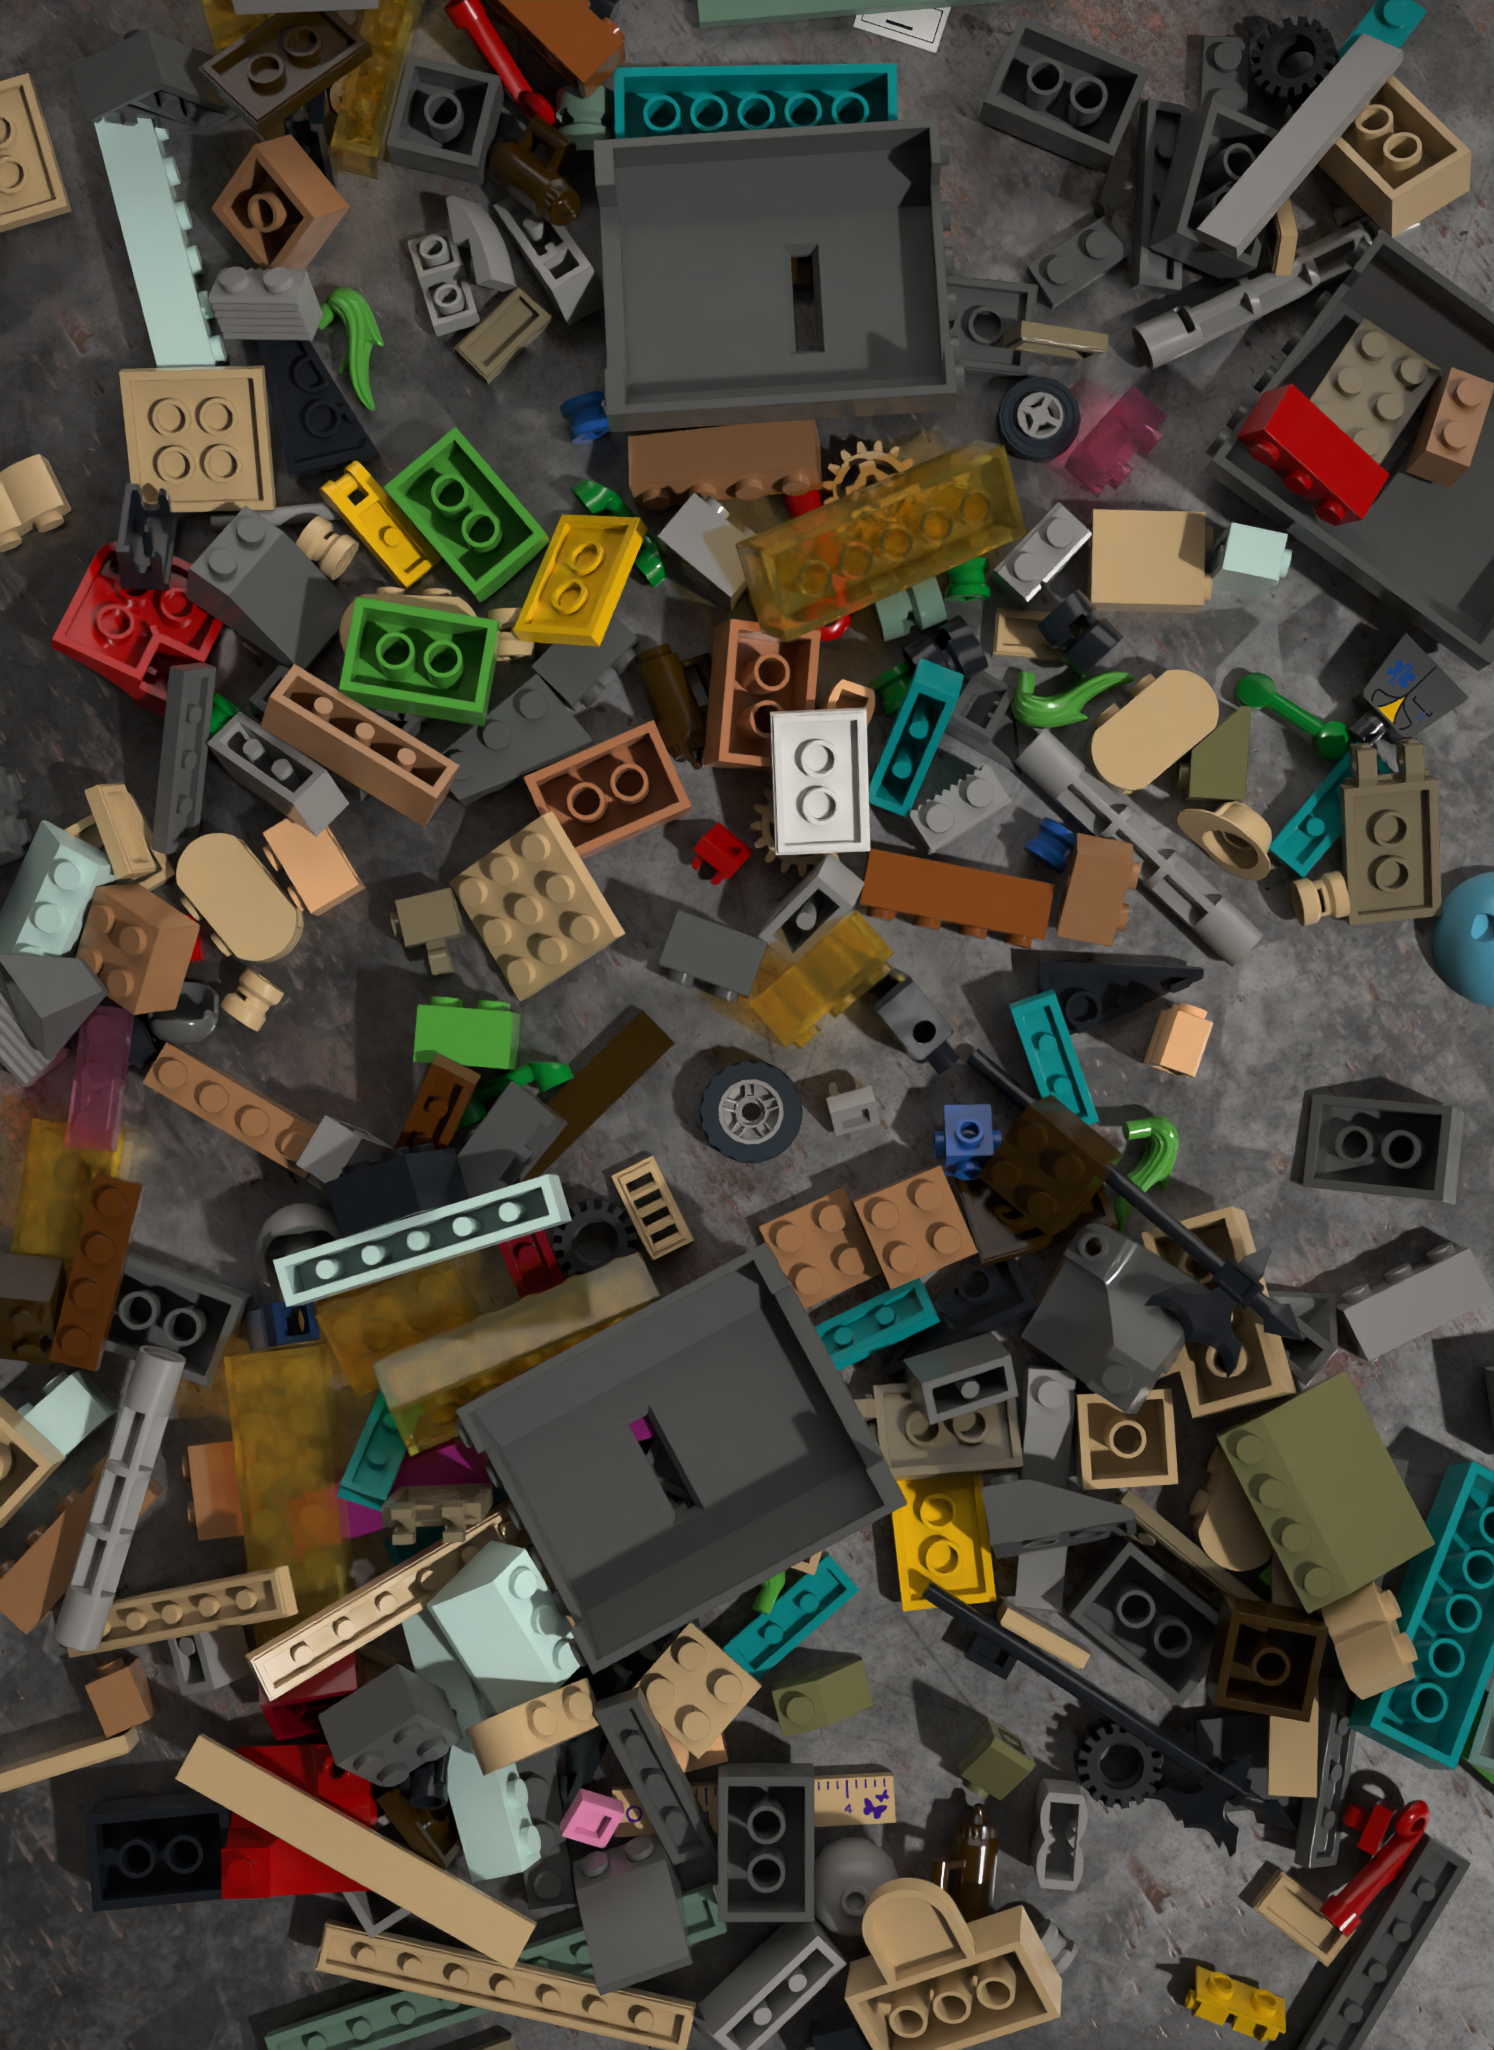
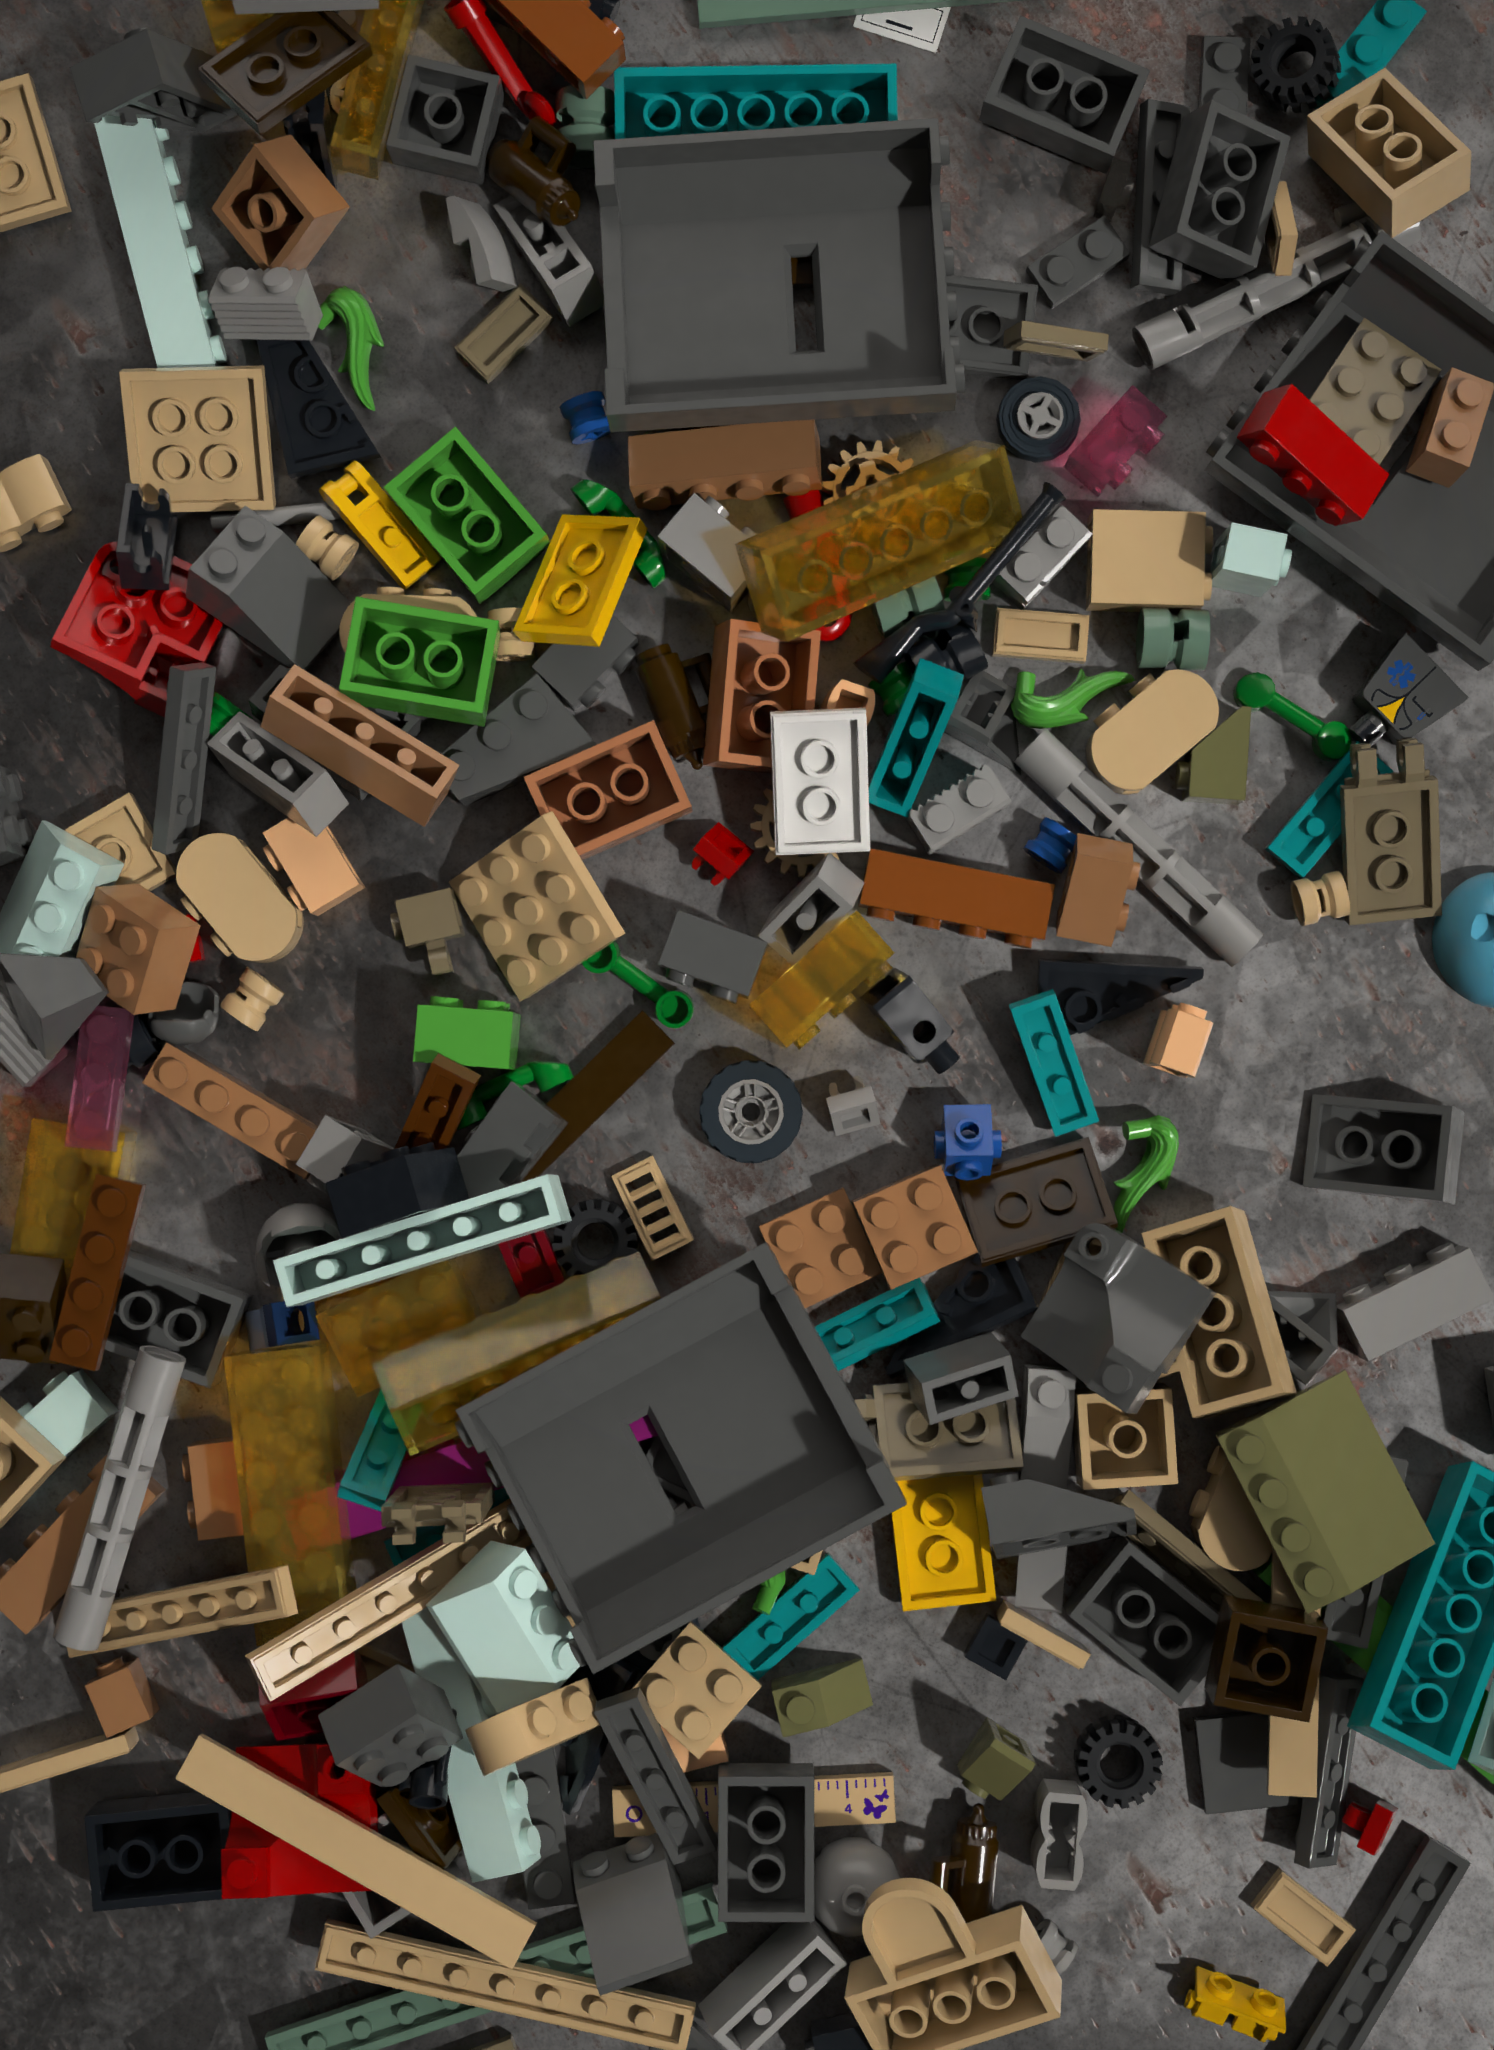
(120, 830): tan tile -> none
(210, 1659): light grey brick -> none
(444, 282): light grey slope -> none
(592, 1818): bright pink plate -> none
(673, 1007): none -> green bar
(888, 653): none -> black piece
(1050, 1165): dark brown brick -> none
(1091, 645): black wheel -> none
(1157, 633): none -> sand green wheel
(1198, 1806): black piece -> none
(1203, 1316): black piece -> none
(1231, 837): tan piece -> none
(1299, 145): light grey tile -> none
(1346, 1907): red plant -> none
(1369, 1640): tan brick -> none

